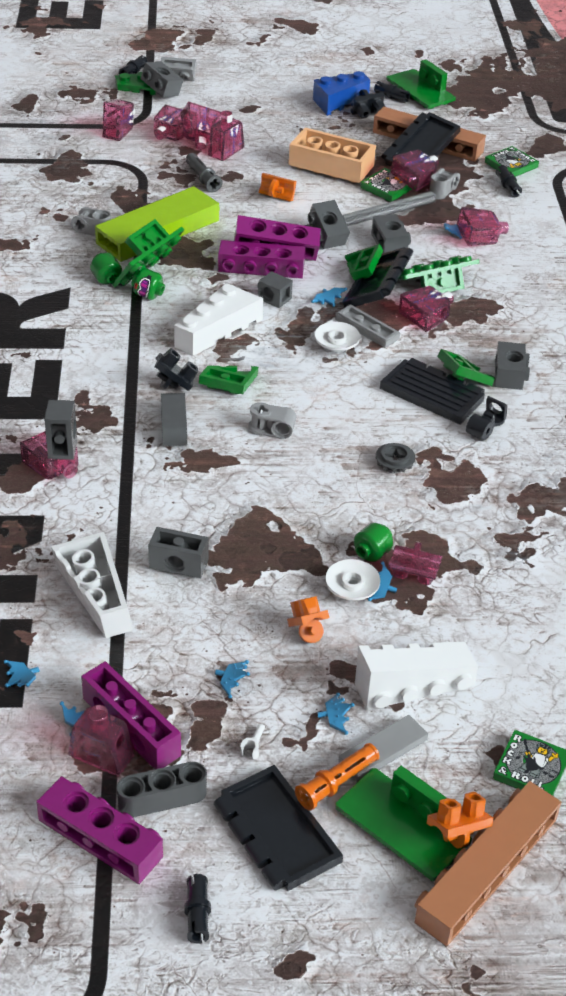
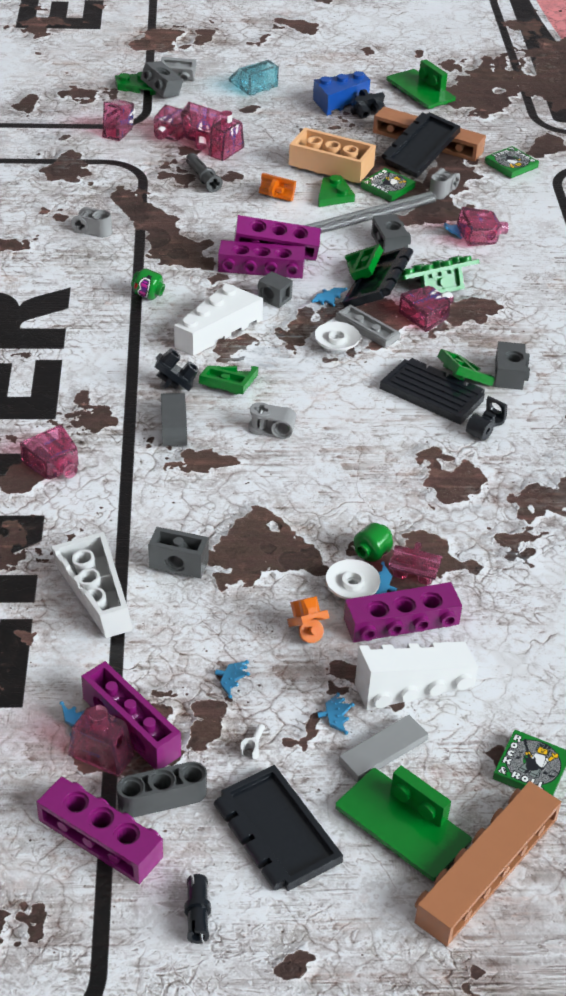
(20, 673): dark azure piece -> none
(61, 429): dark grey brick -> none
(105, 268): green head -> none
(134, 66): black pin -> none
(148, 244): green bracket -> none
(183, 209): lime brick -> none
(256, 77): none -> clear light blue slope
(328, 780): orange pin -> none
(332, 224): dark grey brick -> none
(335, 191): none -> green wing
(386, 453): dark grey gear -> none
(392, 91): black pin -> none
(402, 612): none -> magenta brick
(414, 168): clear pink torso -> none
(460, 821): orange hips -> none
(508, 181): black pin -> none

